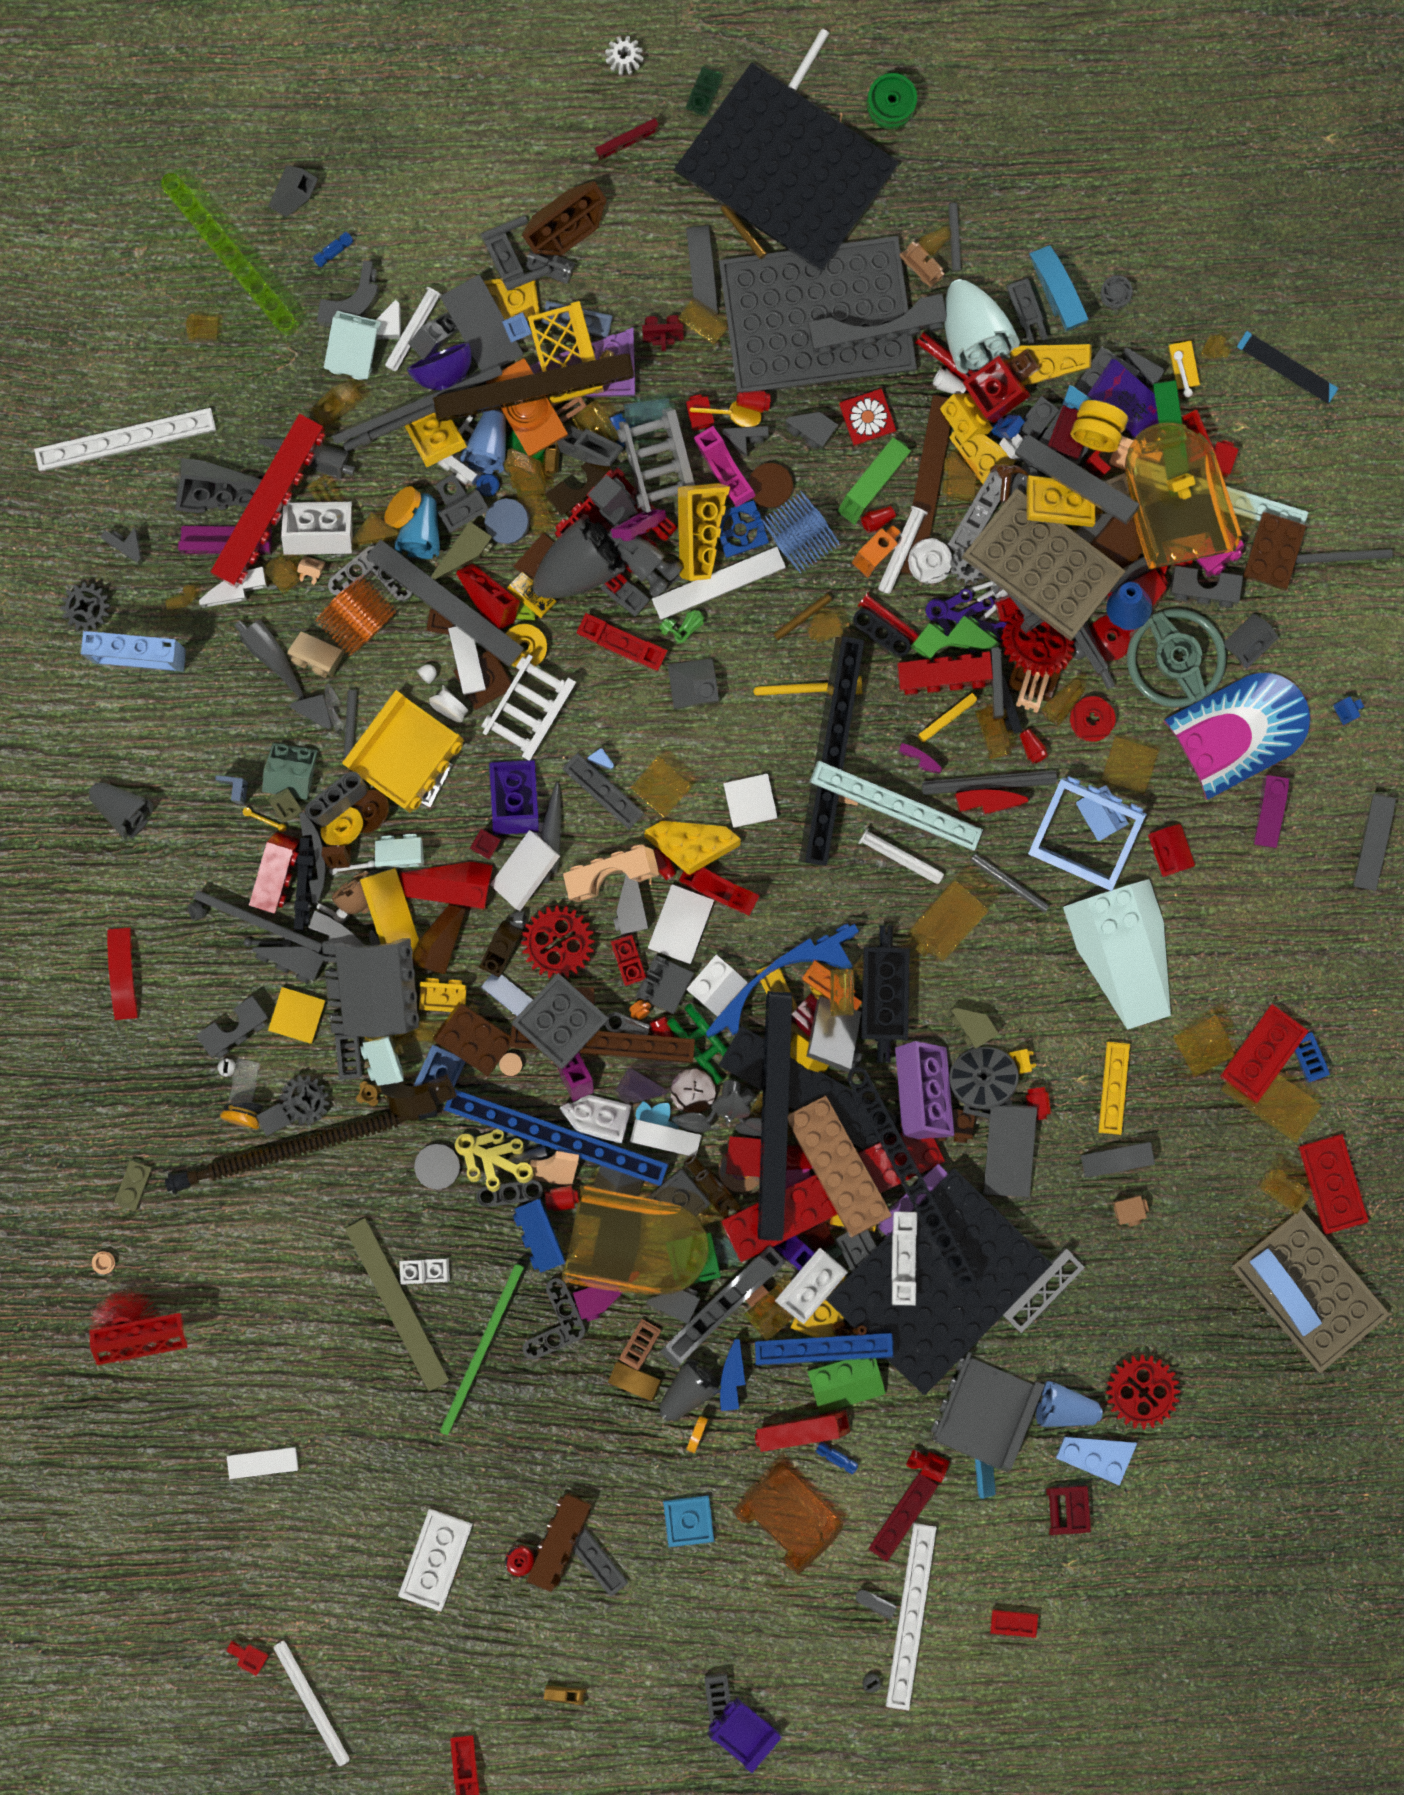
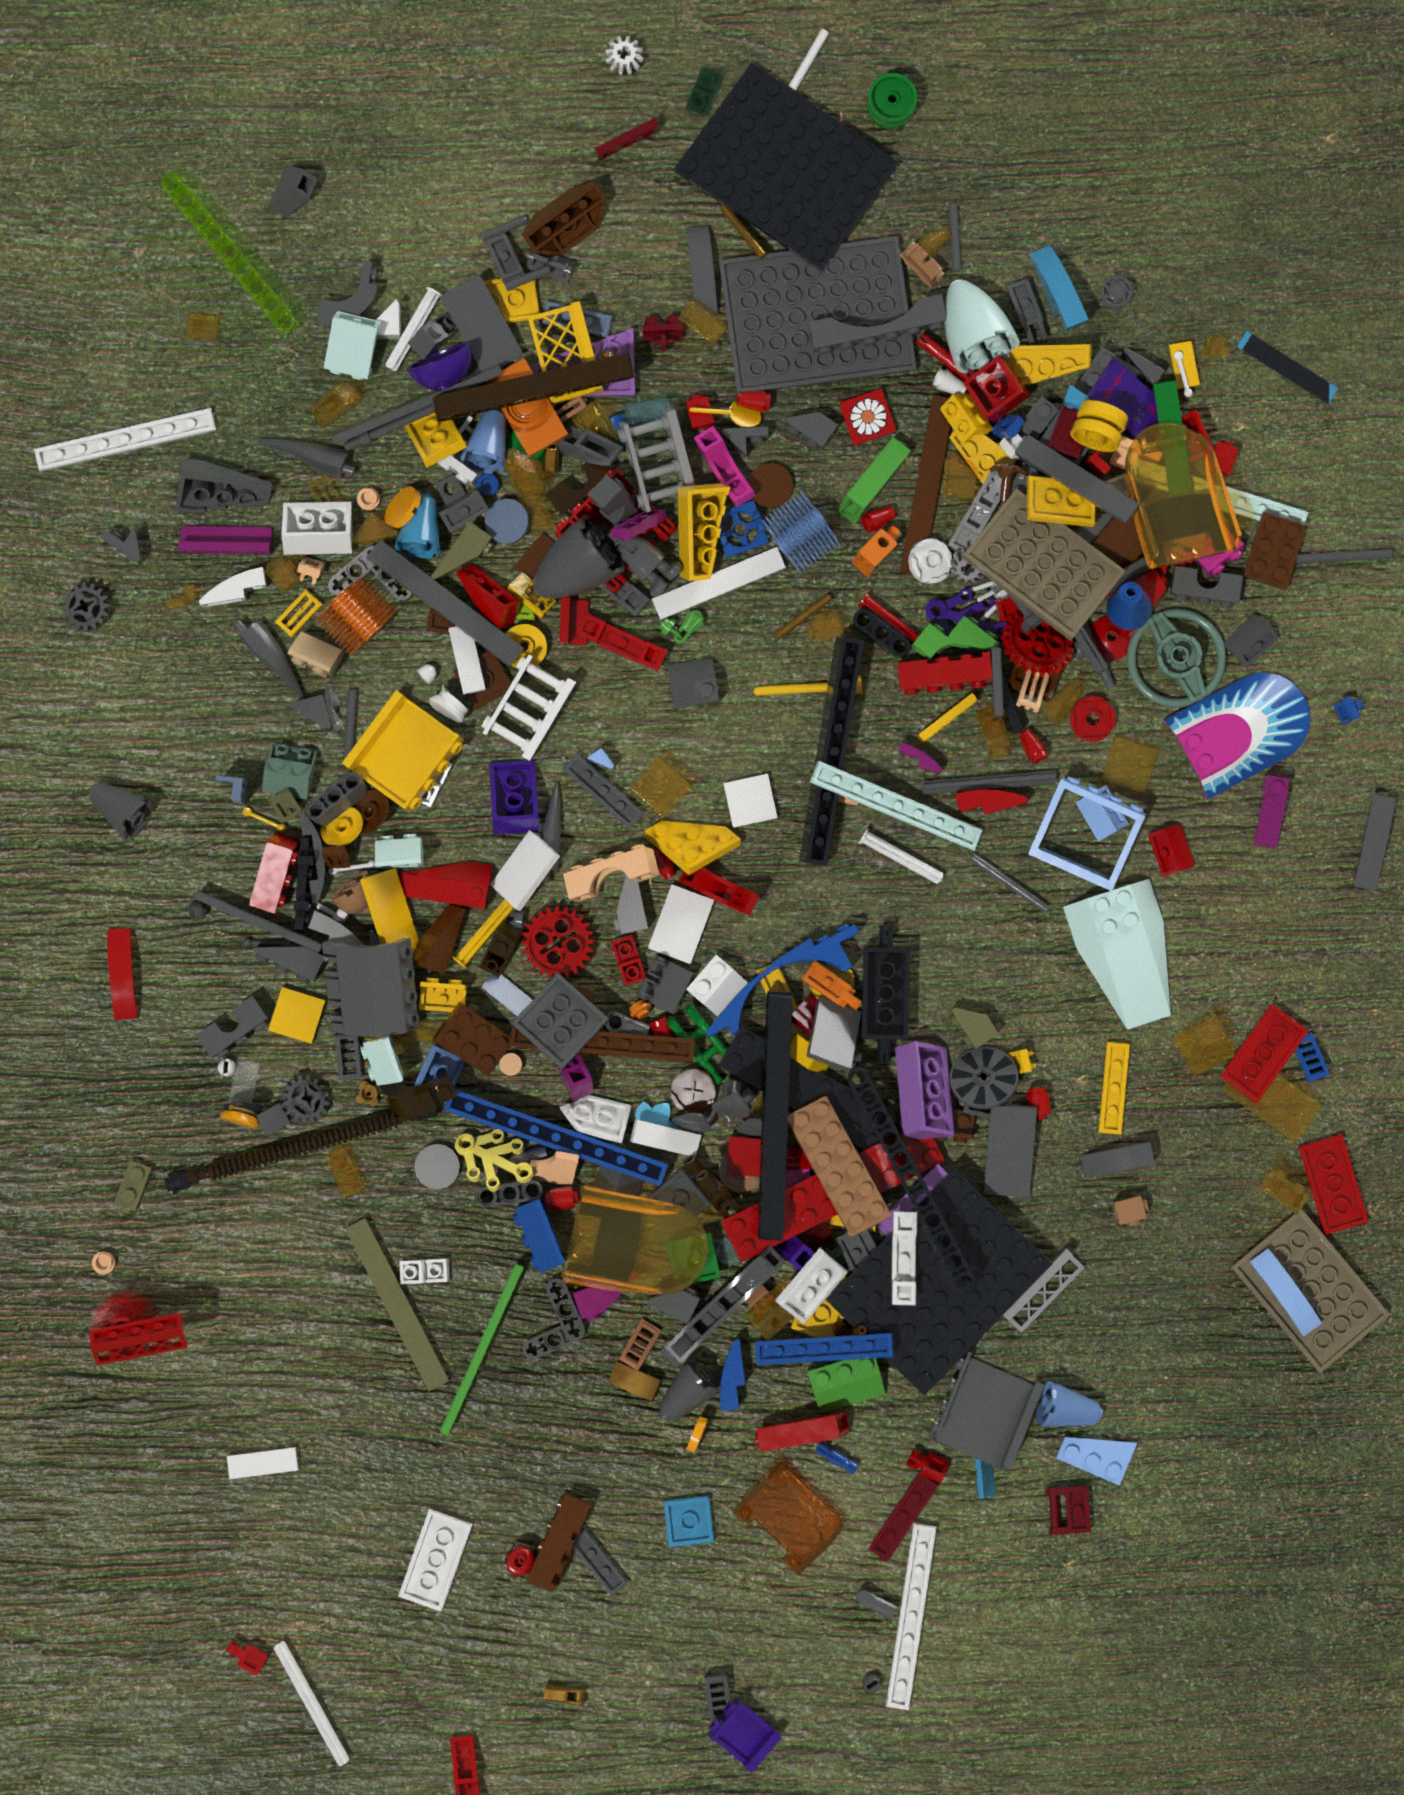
(133, 651): light blue window -> none
(268, 501): red brick -> none
(305, 619): none -> yellow tile
(333, 249): blue axle -> none
(345, 1172): none -> clear yellow slope
(368, 498): none -> light nougat plate
(483, 933): none -> yellow axle
(485, 844): dark red panel -> none
(516, 327): medium blue tile -> none
(570, 619): none -> red panel
(638, 1088): clear purple slope -> none
(842, 992): clear yellow plate -> none
(901, 550): white axle -> none
(947, 922): clear yellow torso -> none
(1013, 1623): red plate -> none
(1024, 365): reddish brown tile -> none
(1128, 1406): red gear -> none
(1181, 485): yellow tile -> none

